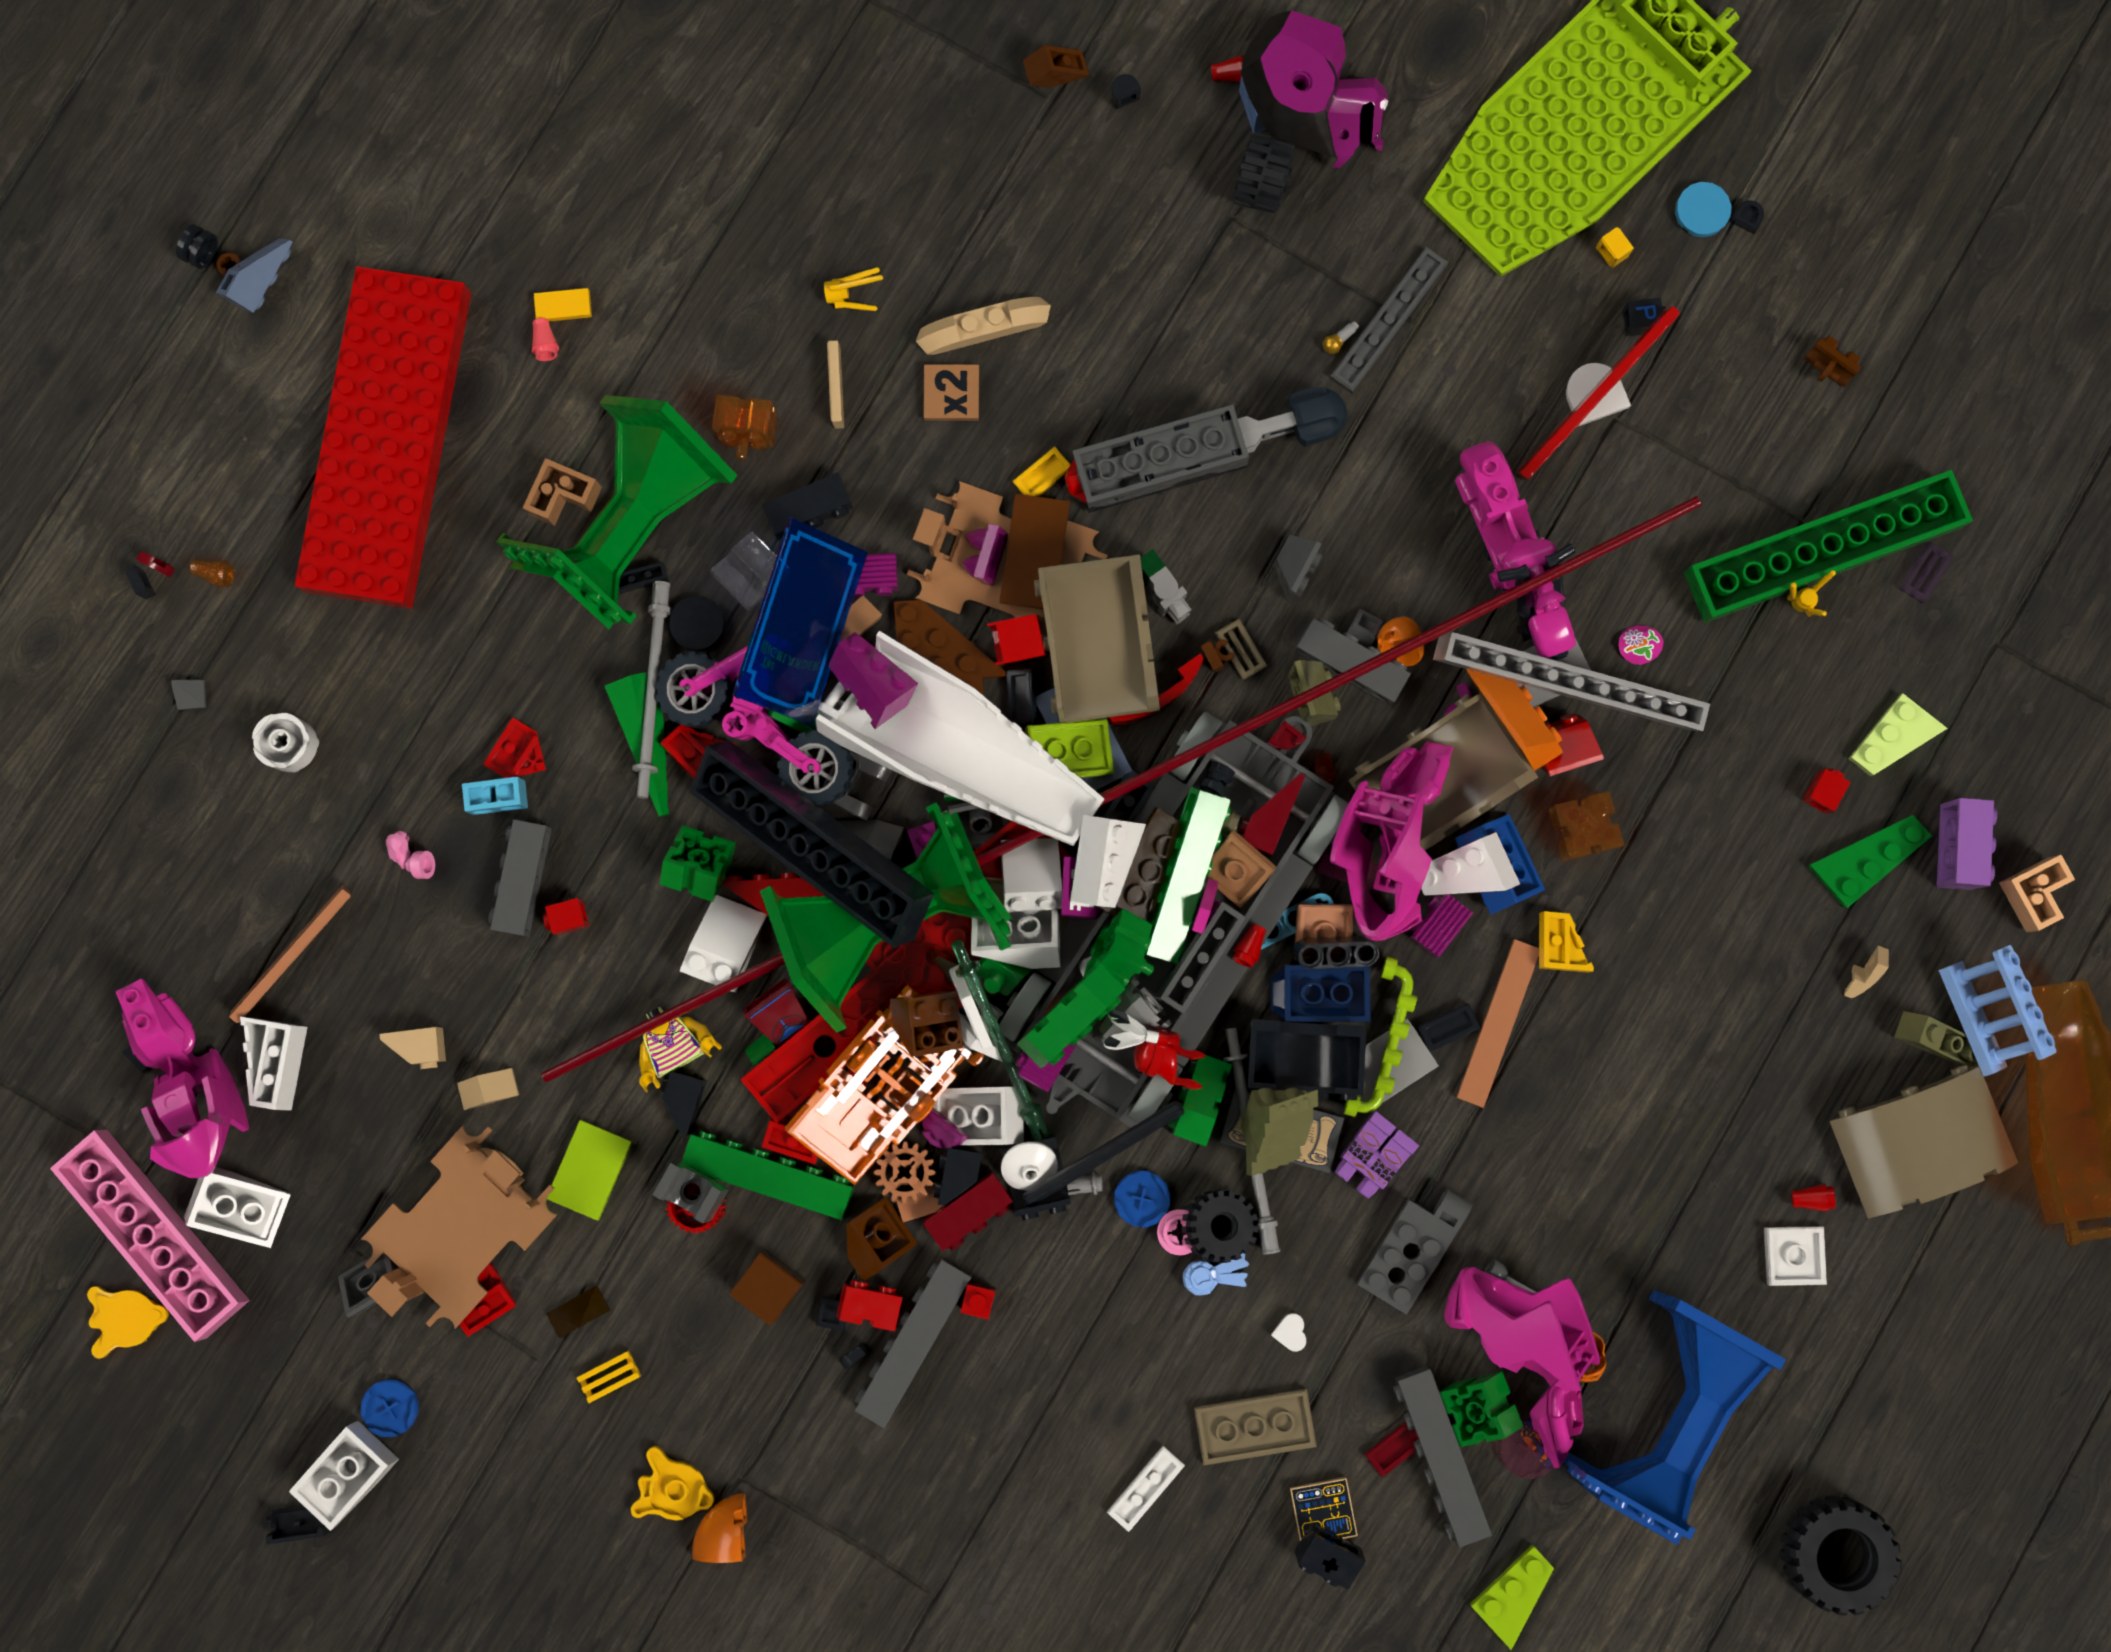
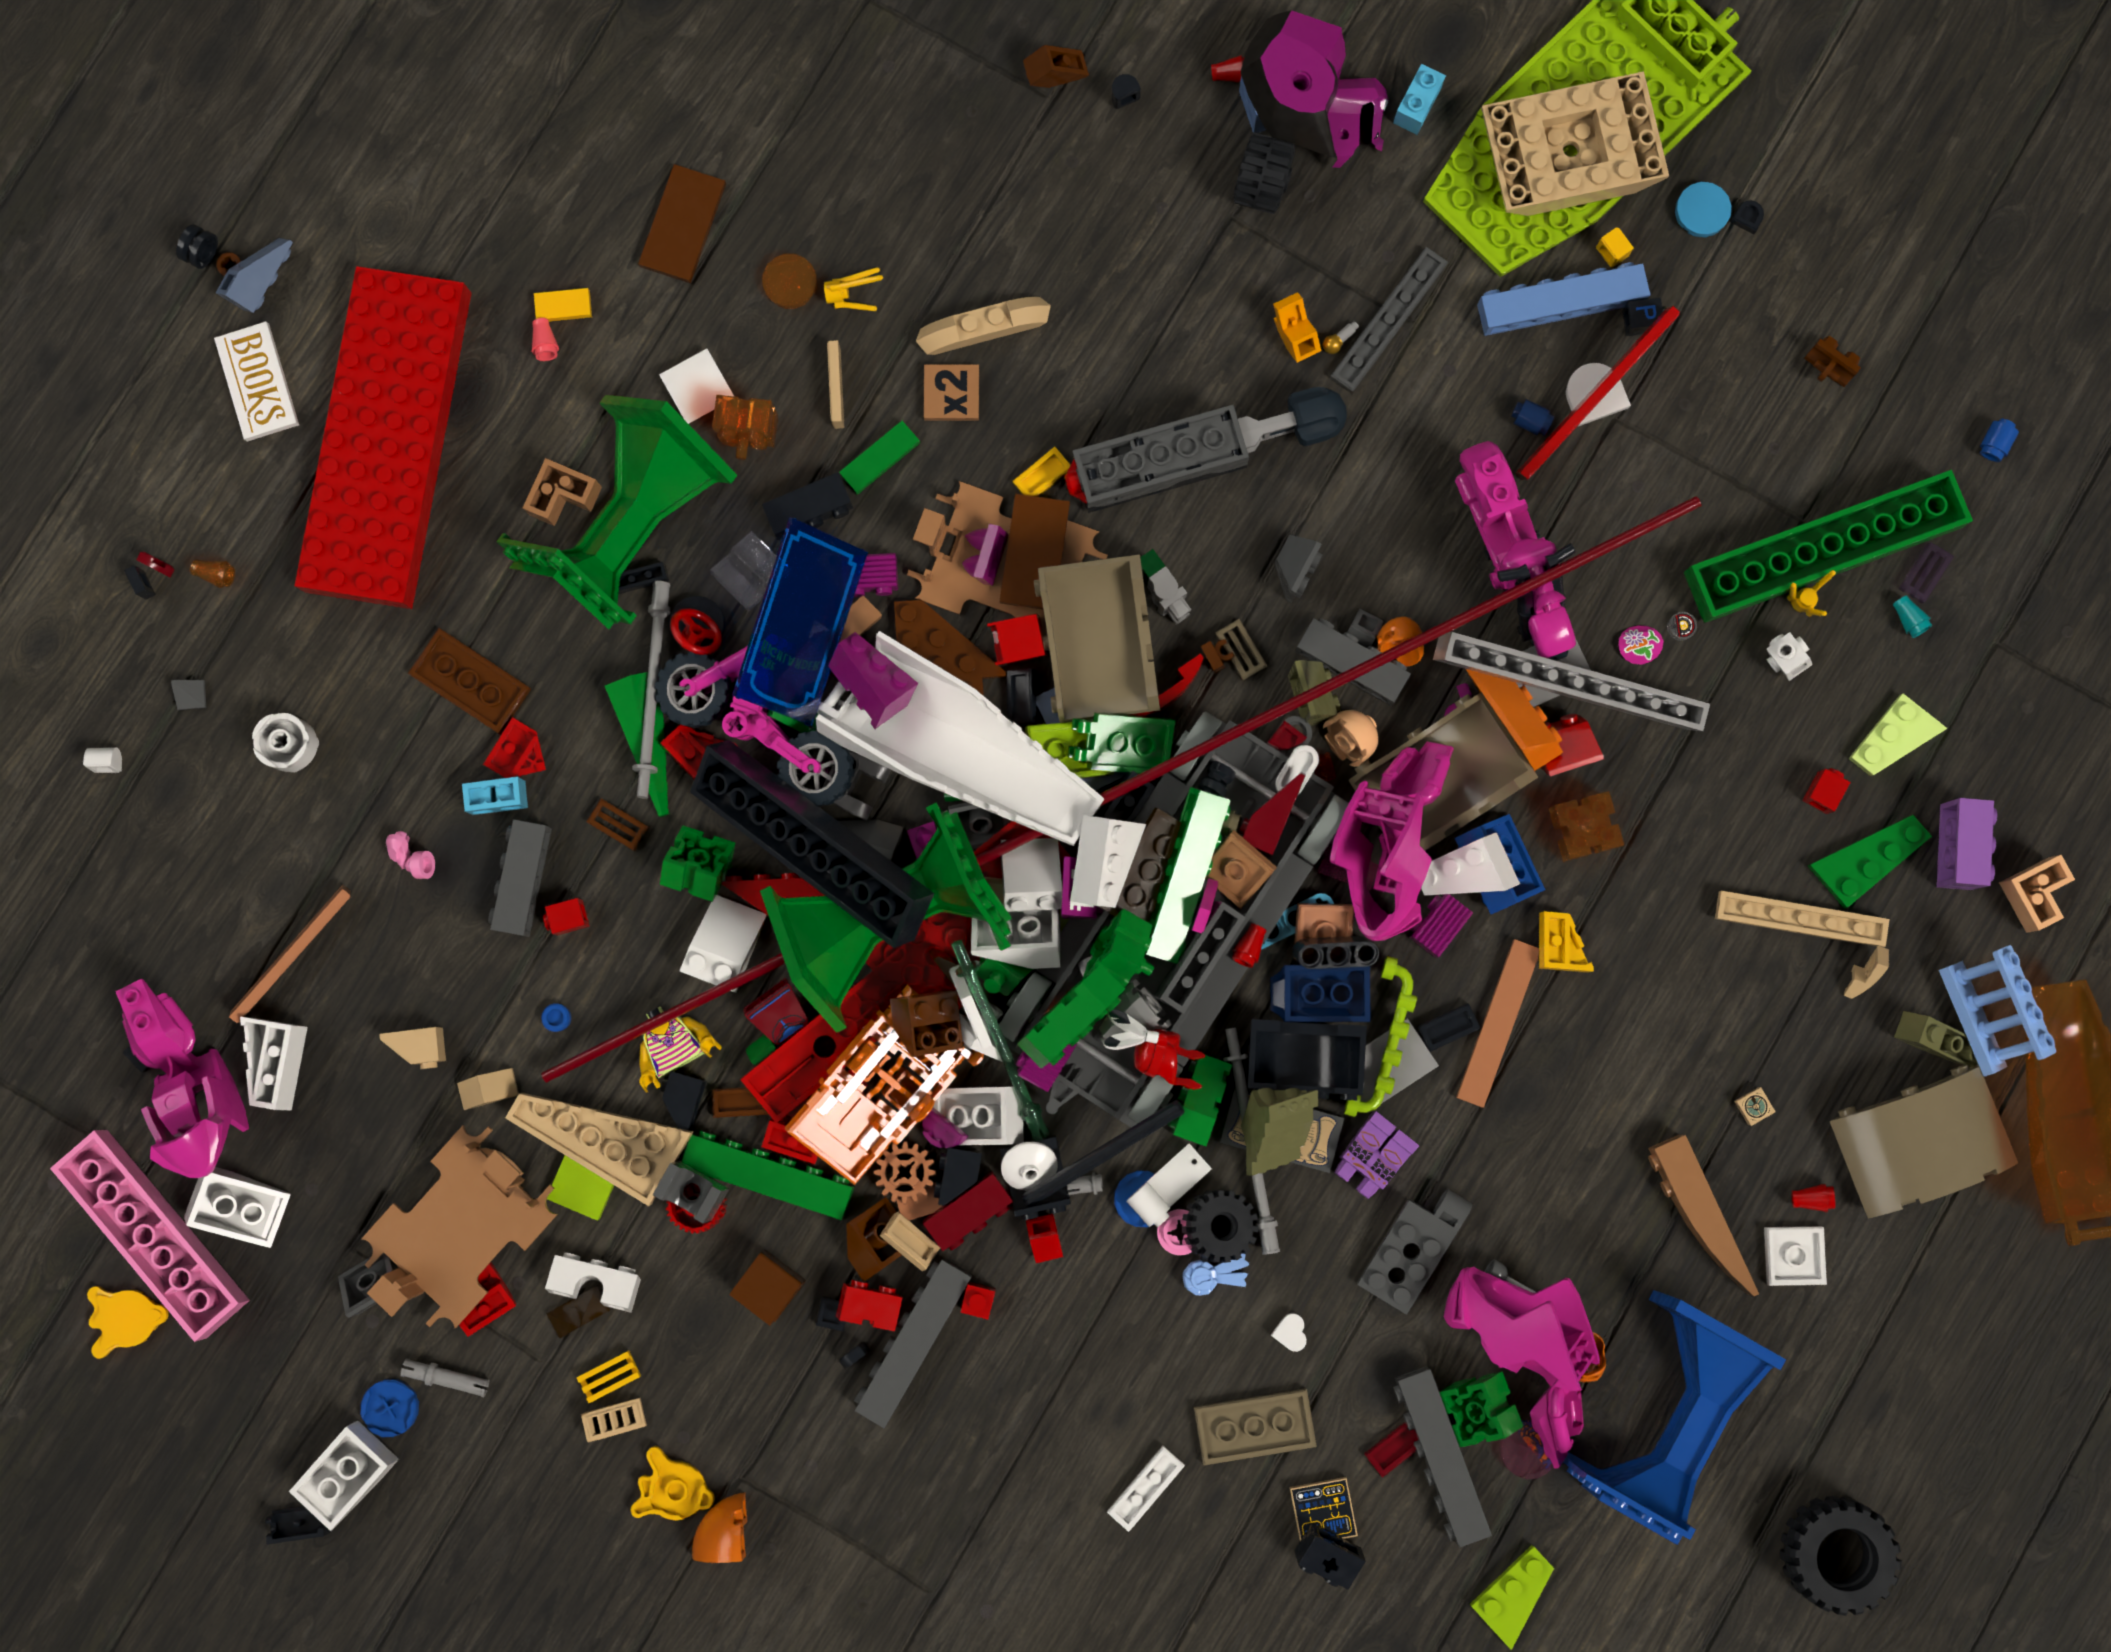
(103, 760): none -> white brick
(256, 381): none -> white tile
(435, 1375): none -> light grey pin
(469, 681): none -> reddish brown tile
(556, 1017): none -> blue tile
(570, 1274): none -> white arch
(589, 1427): none -> tan slope
(613, 1146): none -> tan wing
(637, 836): none -> reddish brown tile
(682, 223): none -> reddish brown tile
(693, 633): none -> red piece
(695, 385): none -> white slope
(735, 1103): none -> reddish brown tile
(789, 281): none -> clear orange tile
(879, 457): none -> green tile
(909, 1241): none -> tan tile
(1044, 1238): none -> red brick
(1123, 742): none -> green tile
(1168, 1185): none -> white door
(1295, 328): none -> light orange brick
(1302, 759): none -> white tile
(1352, 736): none -> light nougat cylinder
(1419, 99): none -> medium azure brick
(1532, 417): none -> dark blue brick
(1562, 299): none -> medium blue brick
(1606, 123): none -> tan slope
(1681, 626): none -> tile
(1698, 1207): none -> medium nougat slope
(1754, 1106): none -> tile
(1790, 664): none -> white brick
(1802, 919): none -> tan plate
(1912, 617): none -> teal cone
(1998, 440): none -> blue brick

